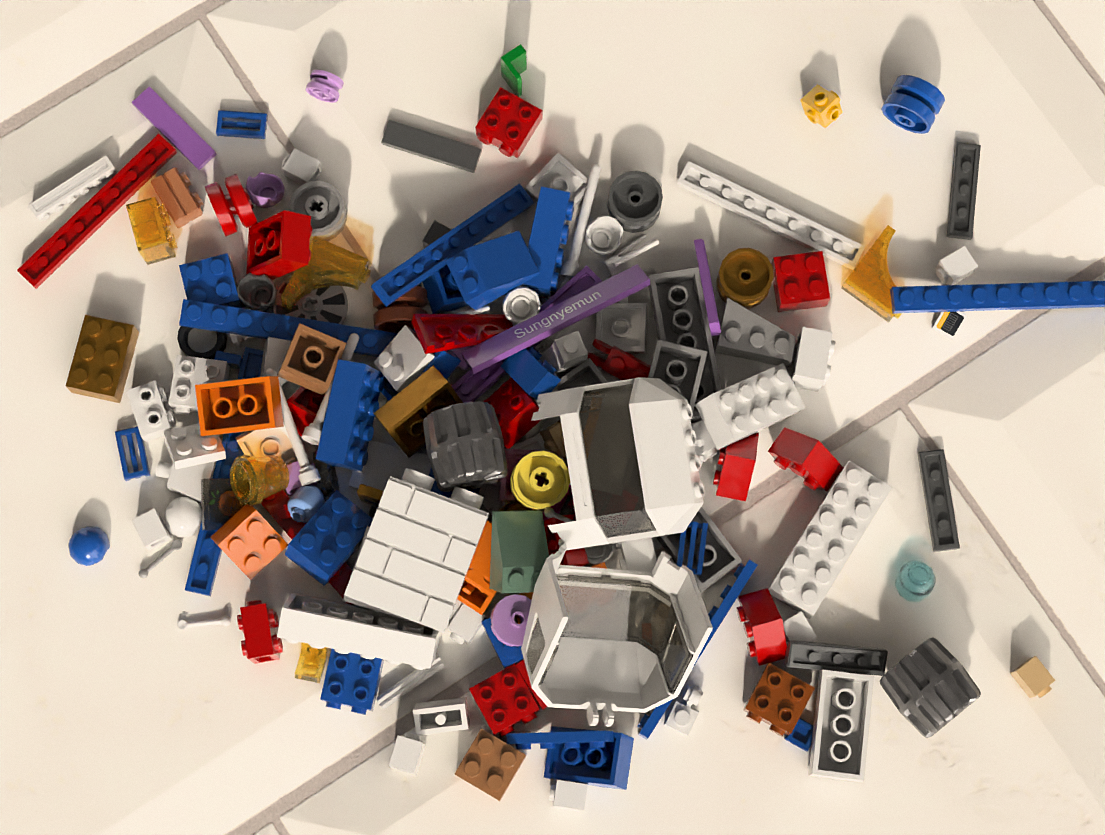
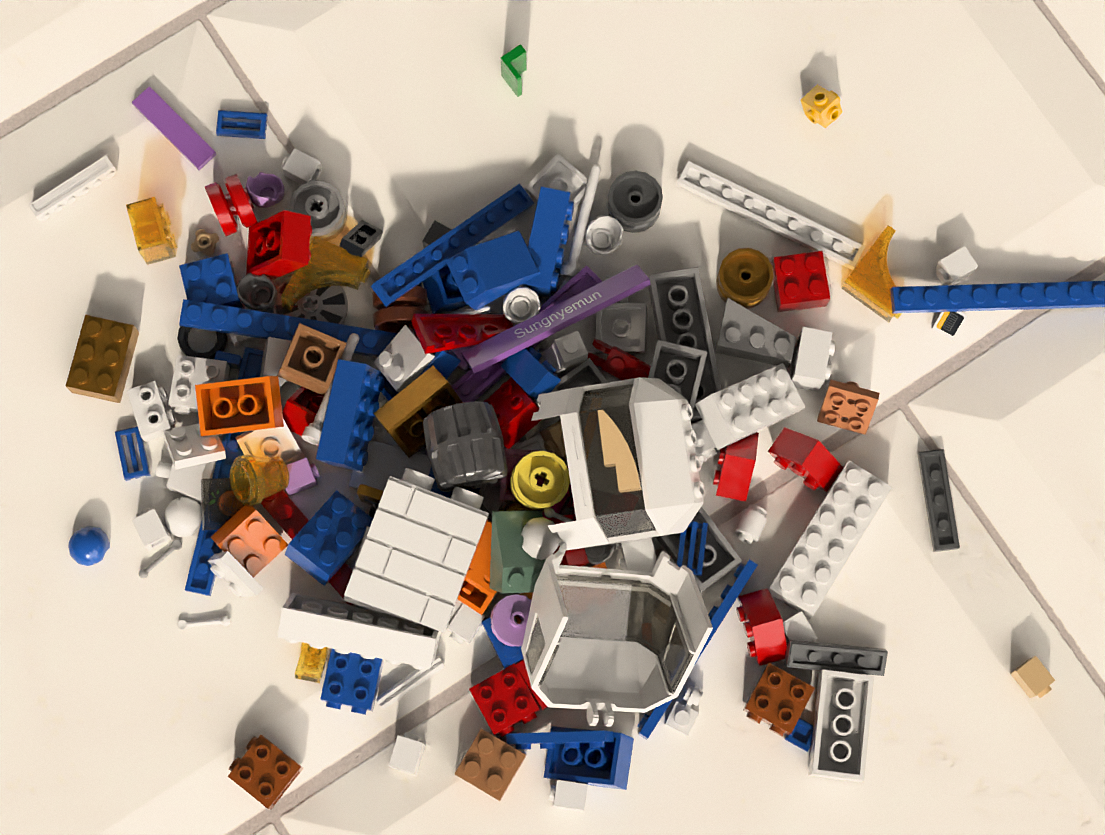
(97, 211): red plate -> none
(177, 198): nougat brick -> none
(209, 248): none -> tan plate
(233, 572): none -> white plate
(259, 625): red brick -> none
(264, 771): none -> dark orange brick
(305, 503): light blue head -> none
(308, 473): white piece -> none
(324, 86): lavender wheel -> none
(329, 481): clear smoke beam -> none
(361, 238): none -> black plate
(431, 146): dark grey tile -> none
(441, 716): white brick -> none
(508, 123): red brick -> none
(538, 538): none -> white hair
(618, 262): white plant -> none
(618, 454): none -> tan slope
(707, 287): medium lavender tile -> none
(751, 524): none -> white brick
(850, 402): none -> nougat plate
(913, 104): blue wheel -> none
(915, 581): clear light blue hair -> none
(930, 687): flat silver wheel -> none
(963, 191): dark grey tile -> none

